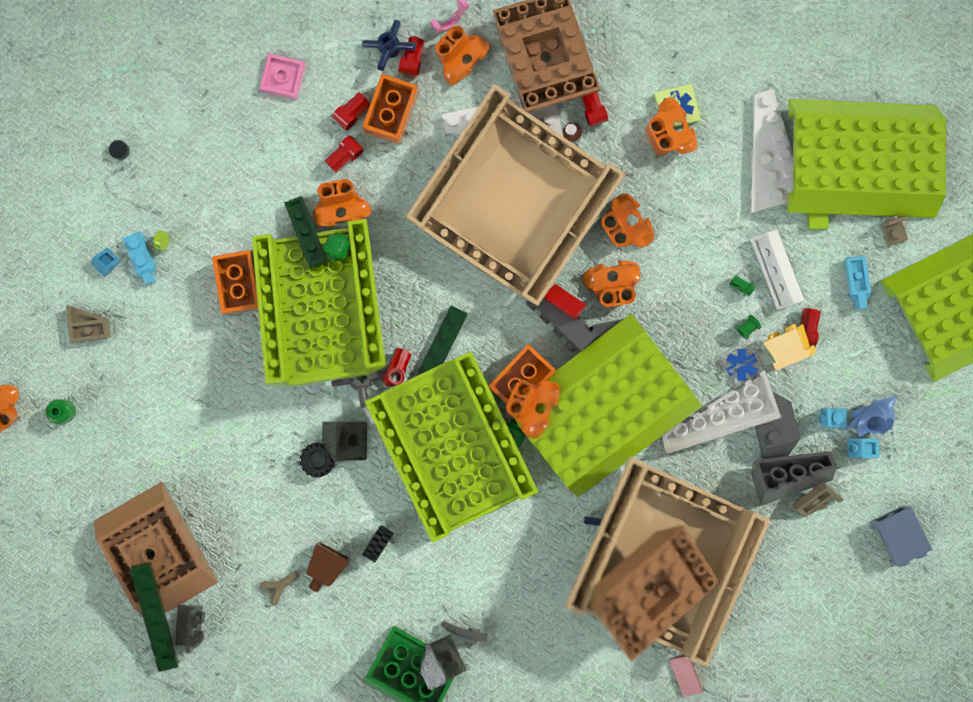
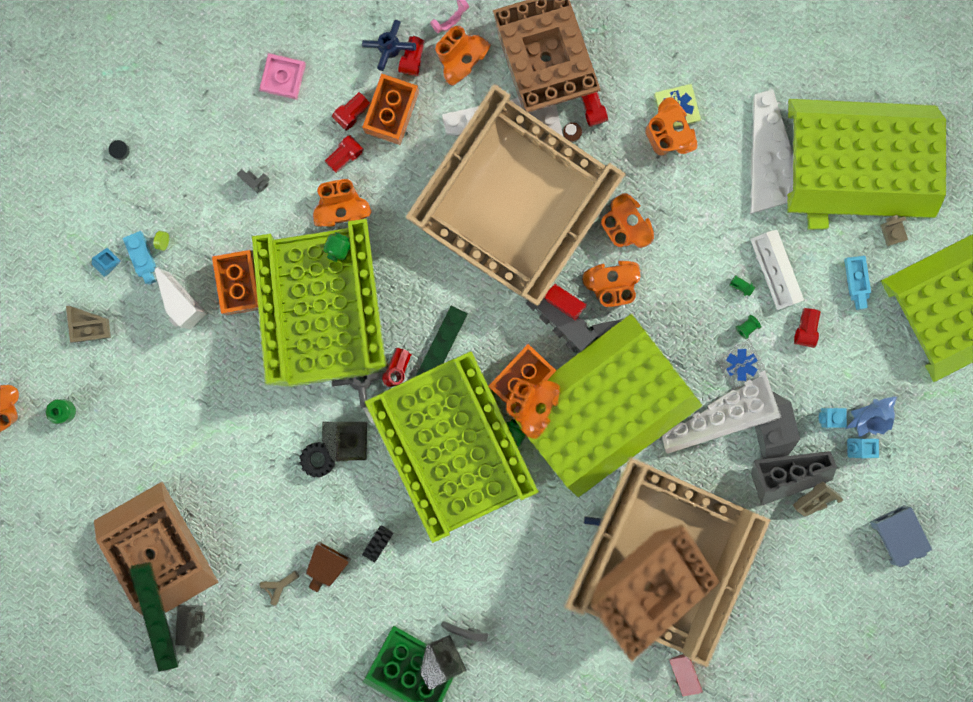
(178, 302): none -> white slope
(251, 180): none -> dark grey bracket
(306, 232): dark green tile -> none
(789, 346): yellow hips -> none

